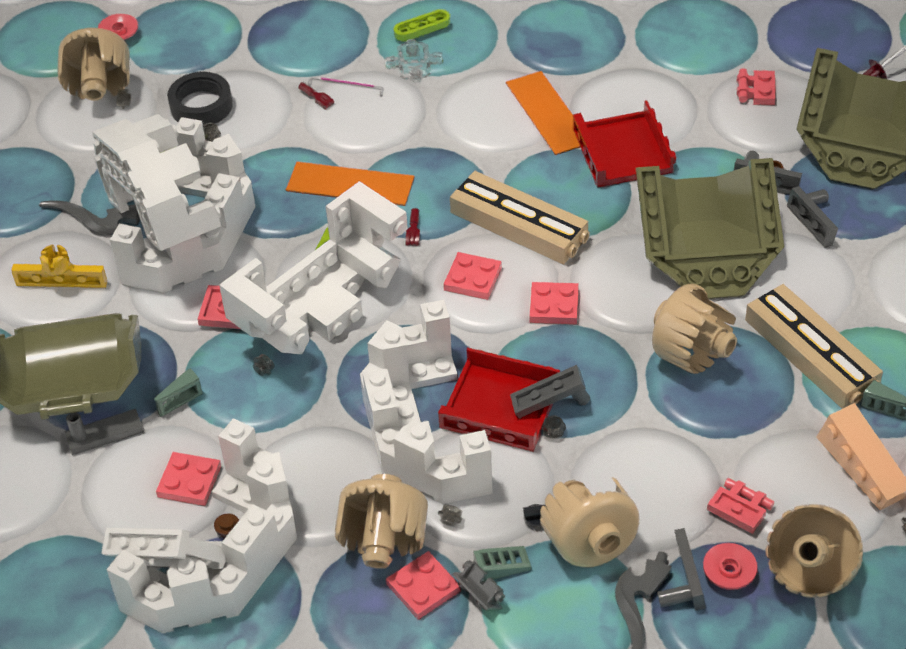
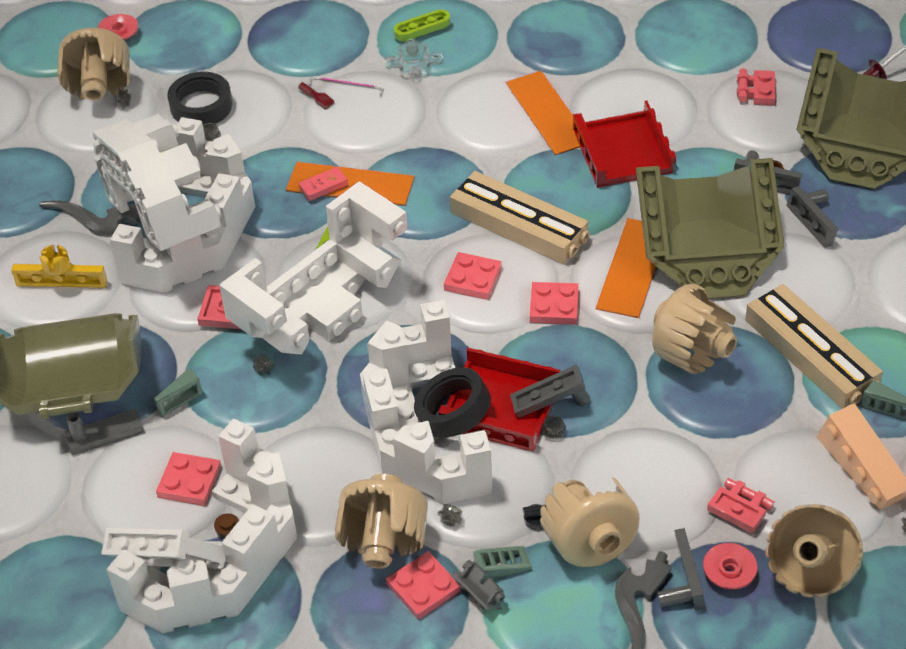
(323, 183): none -> coral tile
(413, 232): dark red piece -> none
(462, 418): none -> black tyre
(628, 274): none -> orange window

